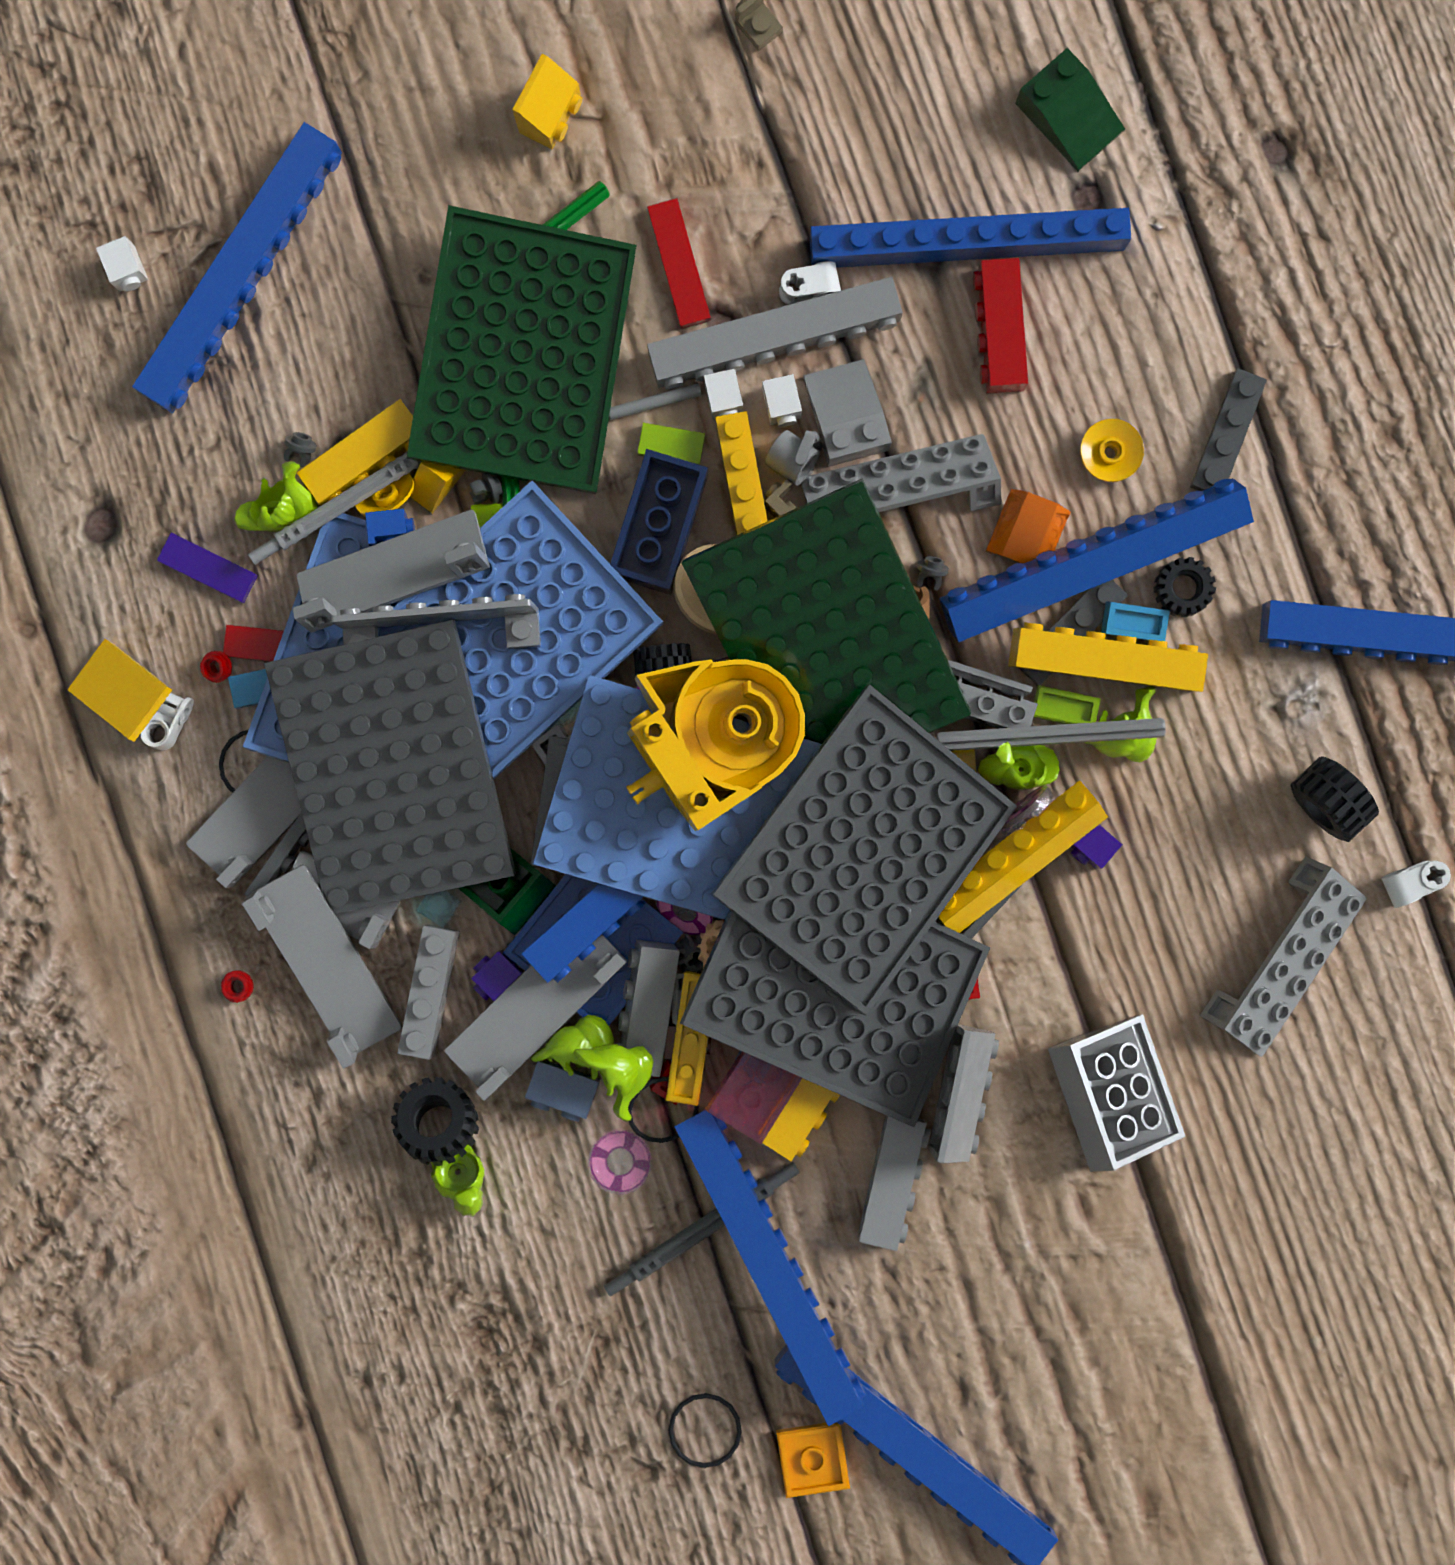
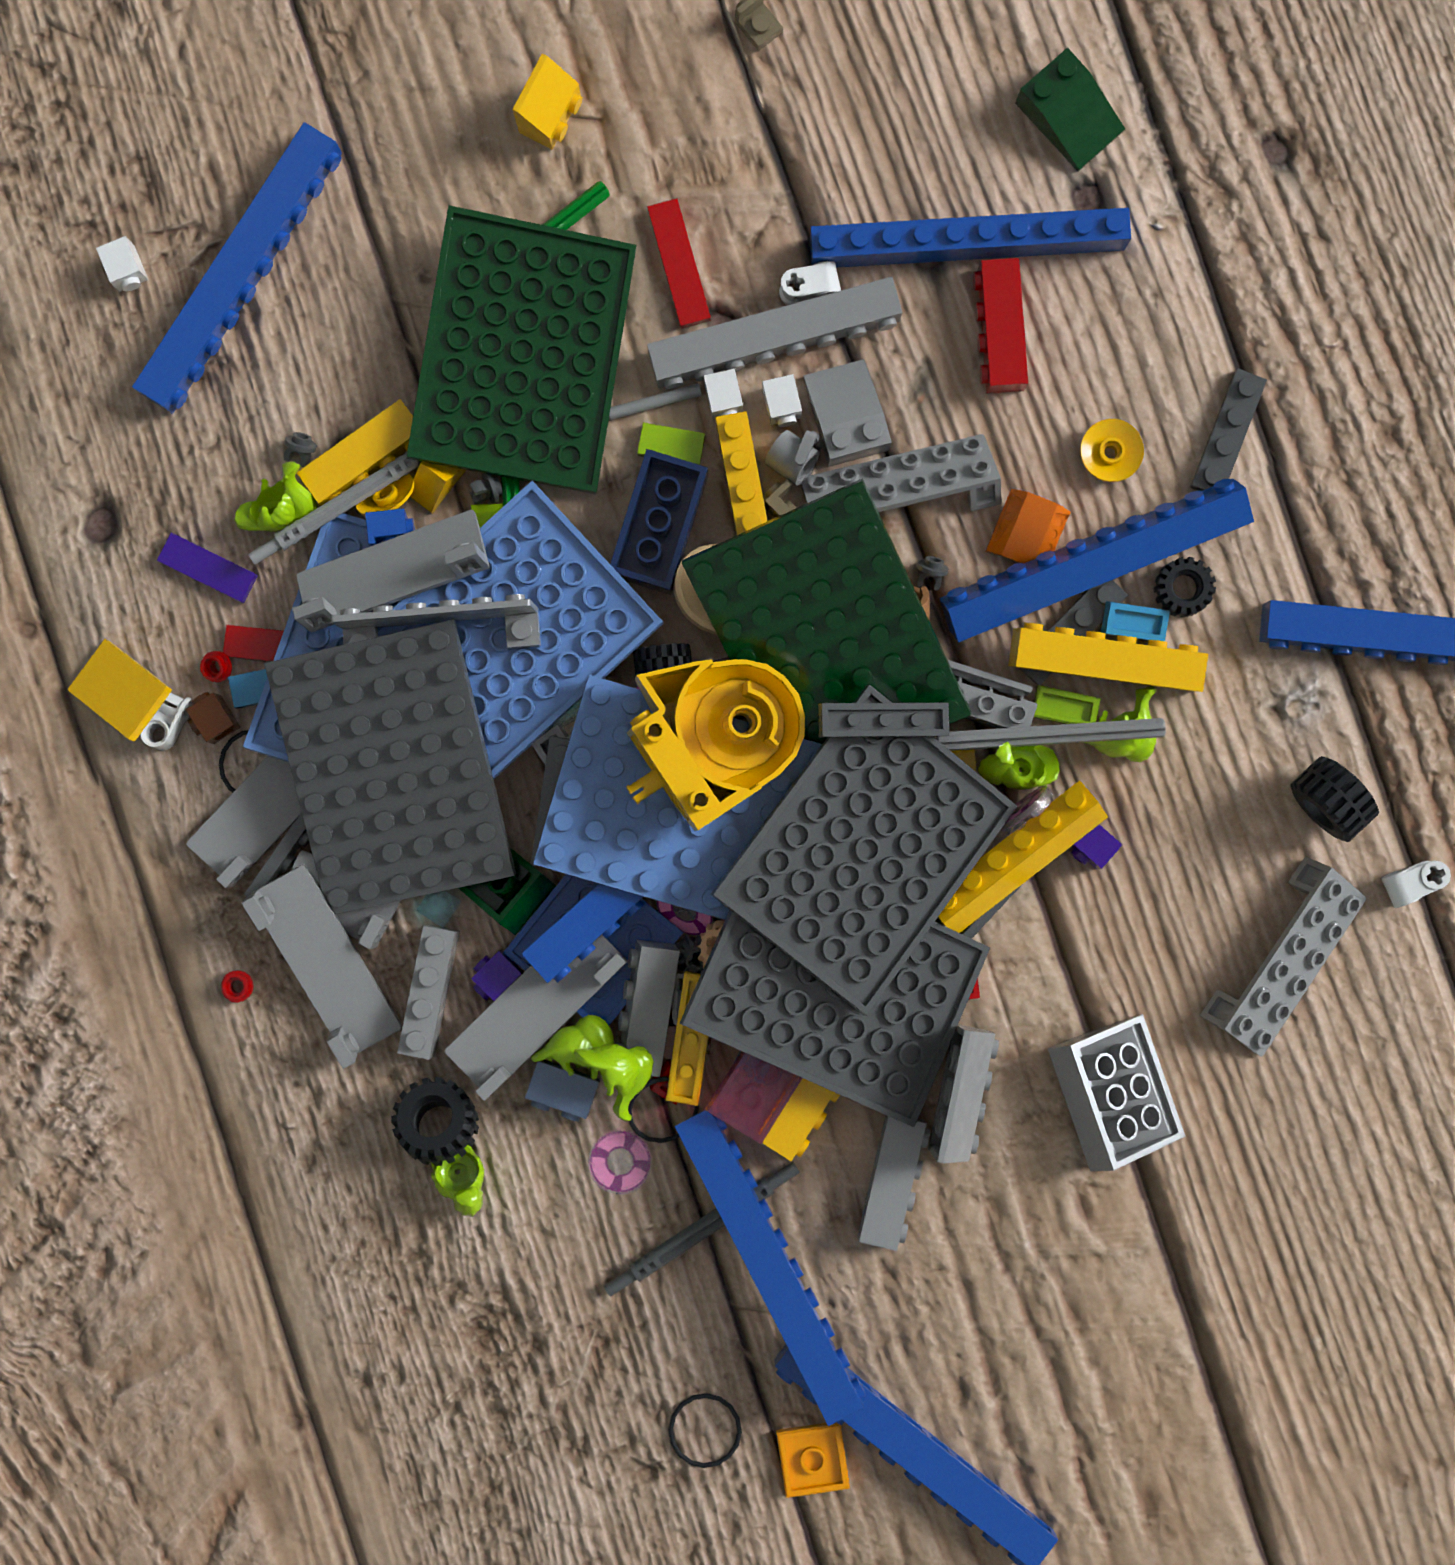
(211, 717): none -> reddish brown brick
(883, 719): none -> dark grey plate

